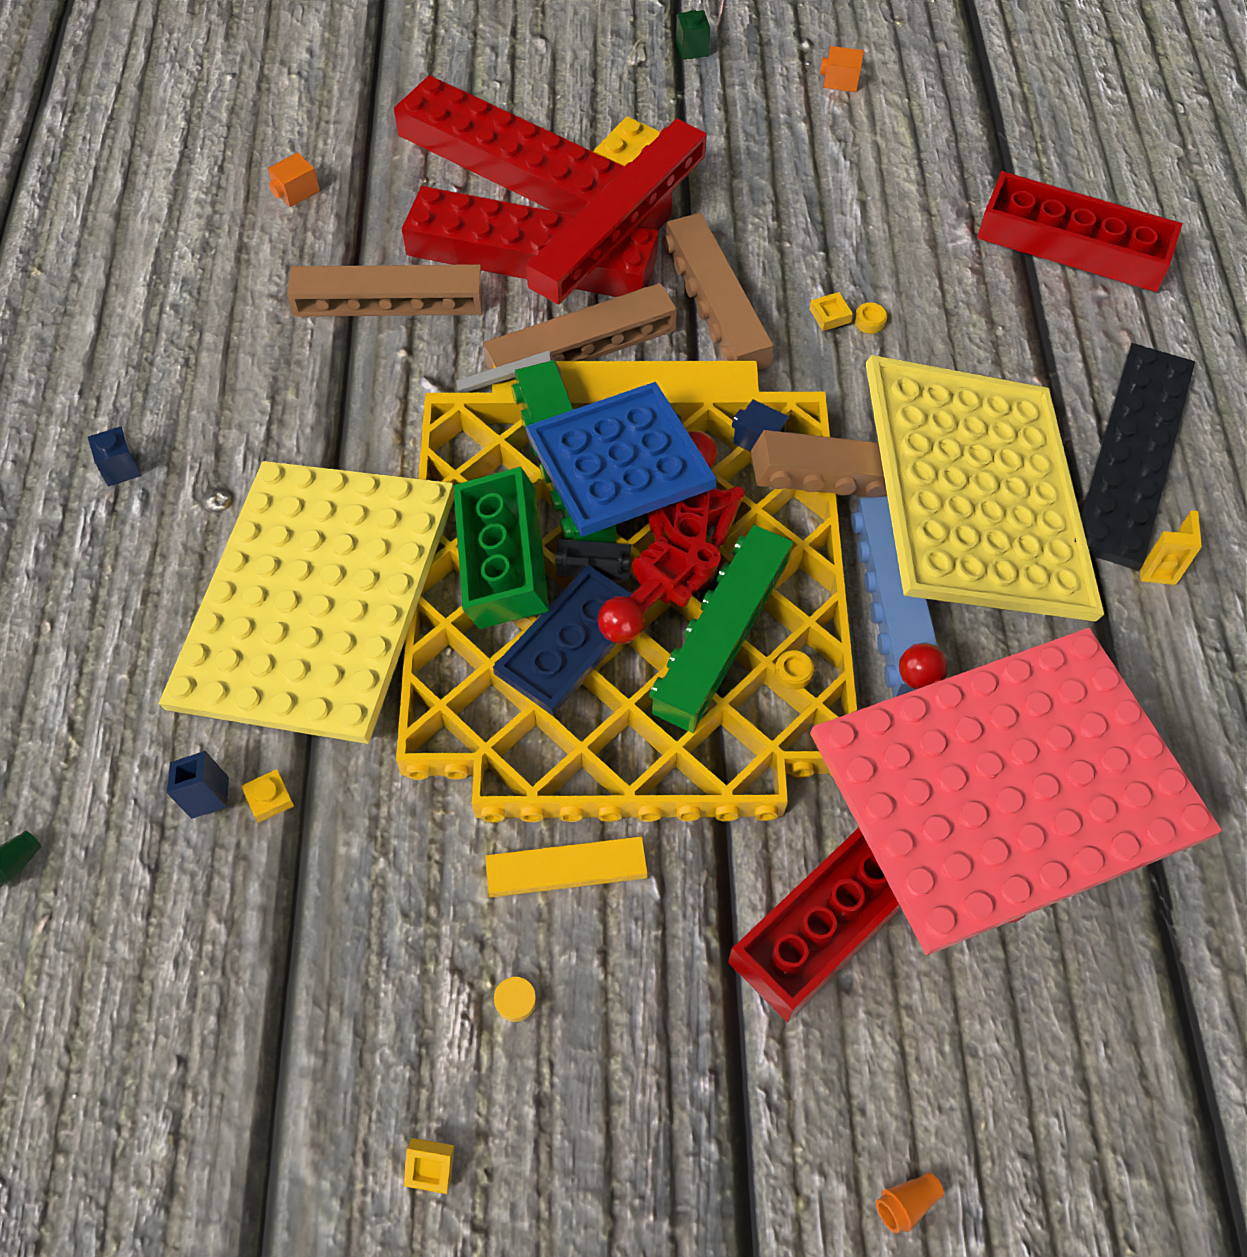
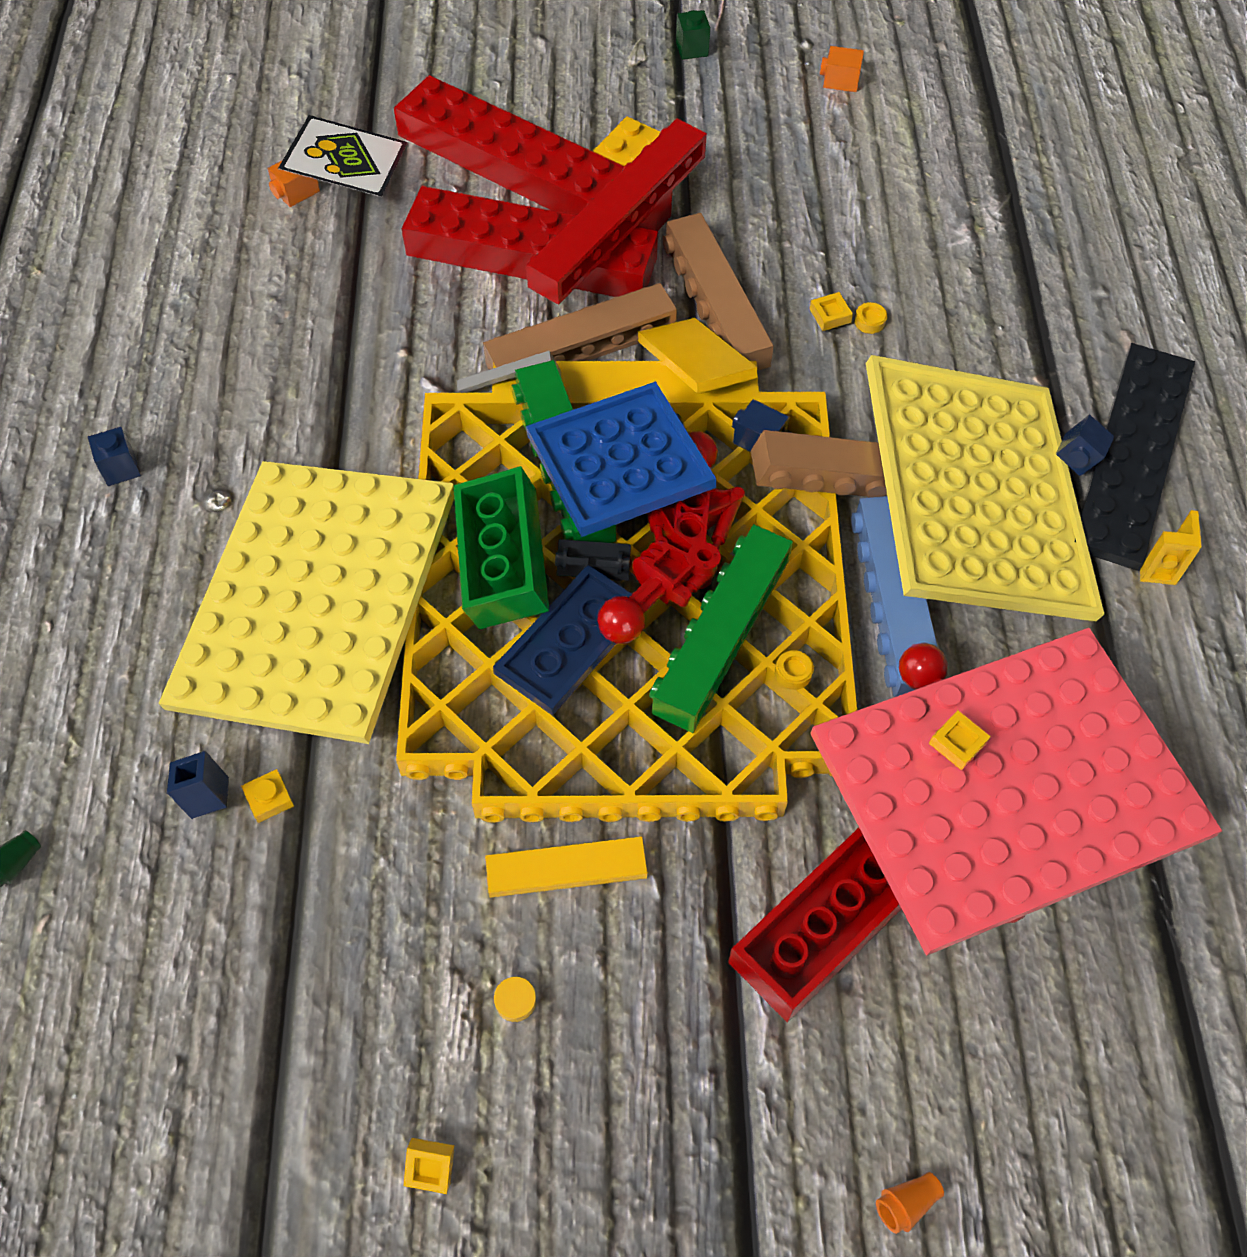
(343, 155): none -> sticker
(385, 290): medium nougat brick -> none
(697, 355): none -> yellow tile
(959, 740): none -> yellow plate
(1080, 231): red brick -> none
(1085, 445): none -> dark blue brick

